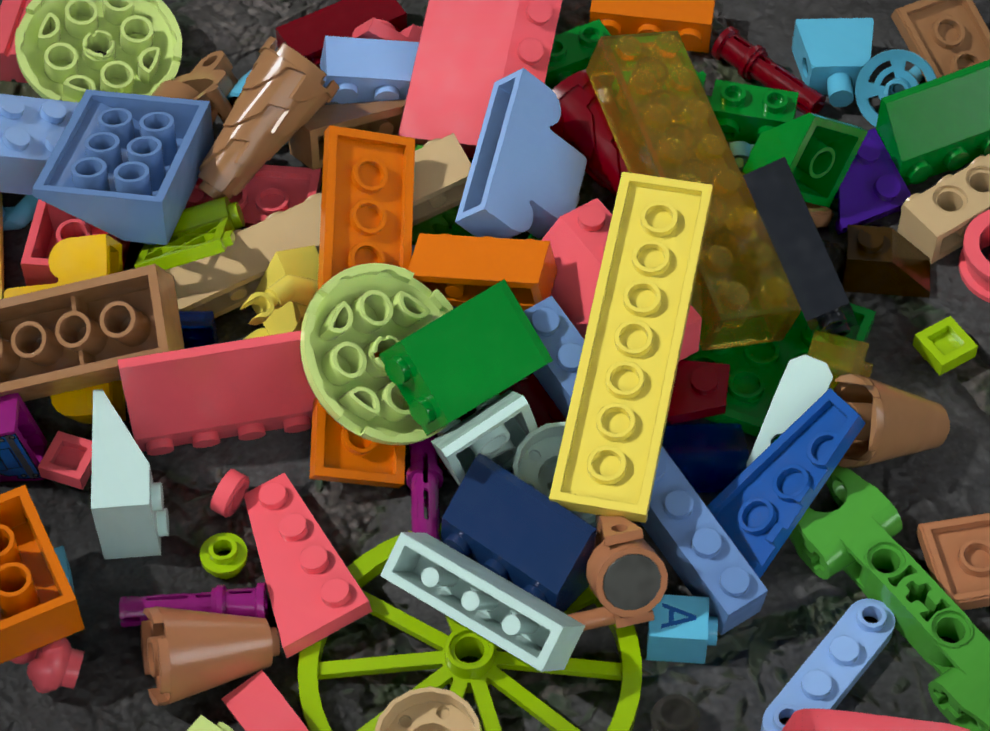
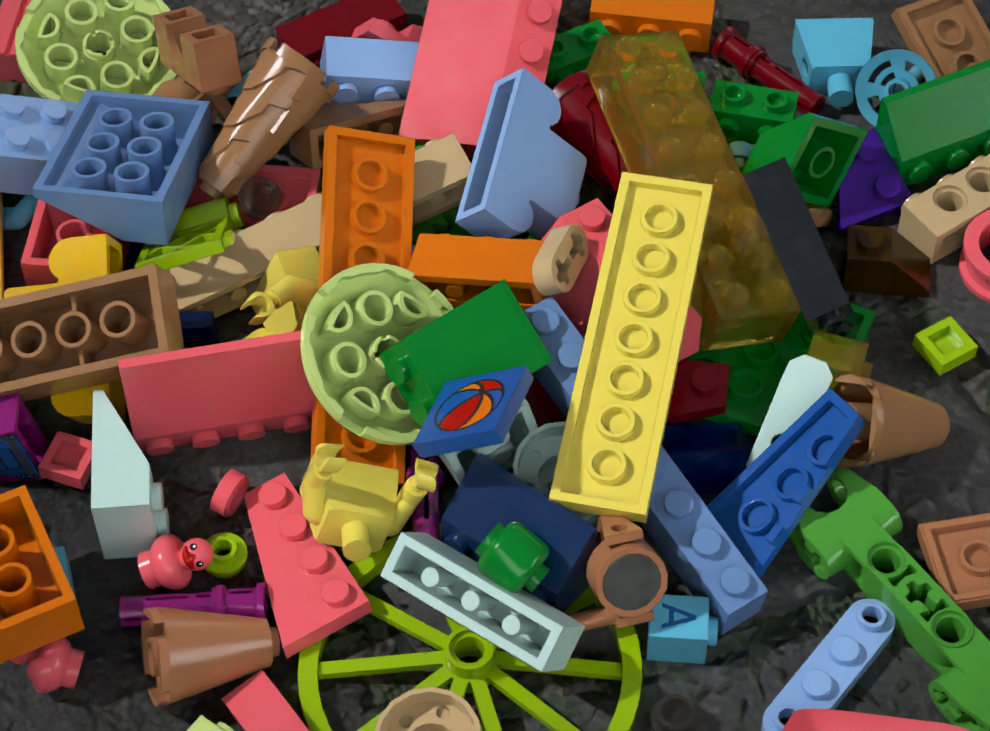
(171, 561): none -> coral animal
(196, 52): none -> nougat arch
(259, 197): none -> clear smoke plate
(359, 502): none -> light yellow torso
(473, 412): none -> blue tile
(513, 557): none -> green head
(560, 260): none -> tan beam

